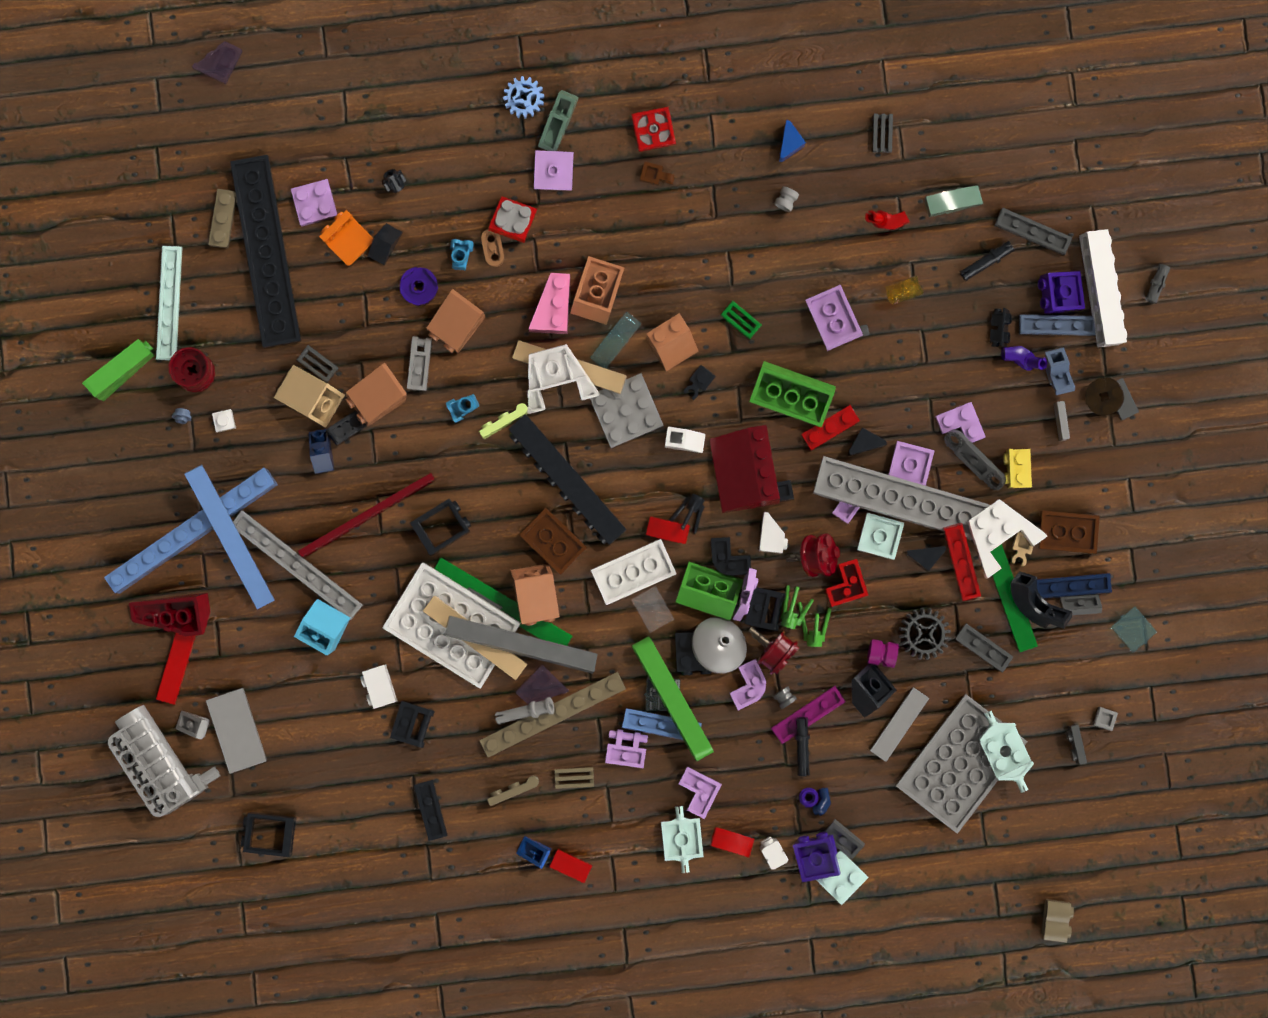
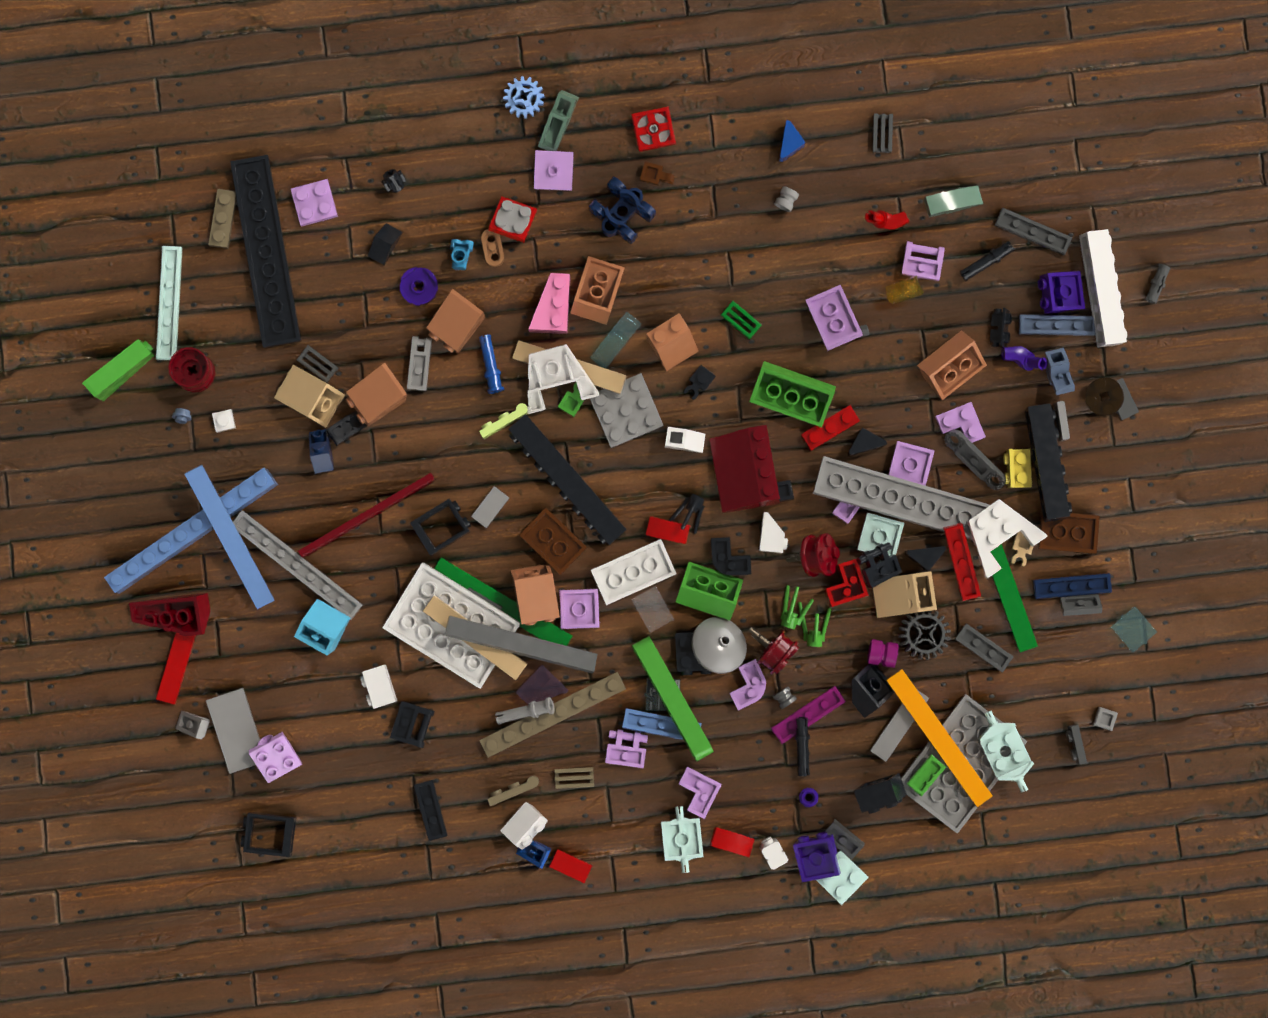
(157, 762): light grey piece -> none
(220, 62): clear purple wing -> none
(274, 756): none -> lavender plate
(346, 238): orange bracket -> none
(459, 409): dark azure plate -> none
(490, 507): none -> light grey tile
(492, 373): none -> blue pin
(524, 825): none -> white brick
(571, 402): none -> bright green plate
(579, 608): none -> lavender plate
(638, 206): none -> dark blue piece
(743, 603): lavender plate -> none
(759, 607): black plate -> none
(824, 803): dark blue arm -> none
(880, 793): none -> black brick
(882, 570): none -> black plate
(905, 595): none -> tan slope
(922, 267): none -> lavender plate
(926, 775): none -> bright green plate
(939, 738): none -> light orange tile
(952, 364): none -> nougat slope
(1033, 606): black arch -> none
(1047, 462): none -> black brick
(1056, 920): dark tan brick -> none

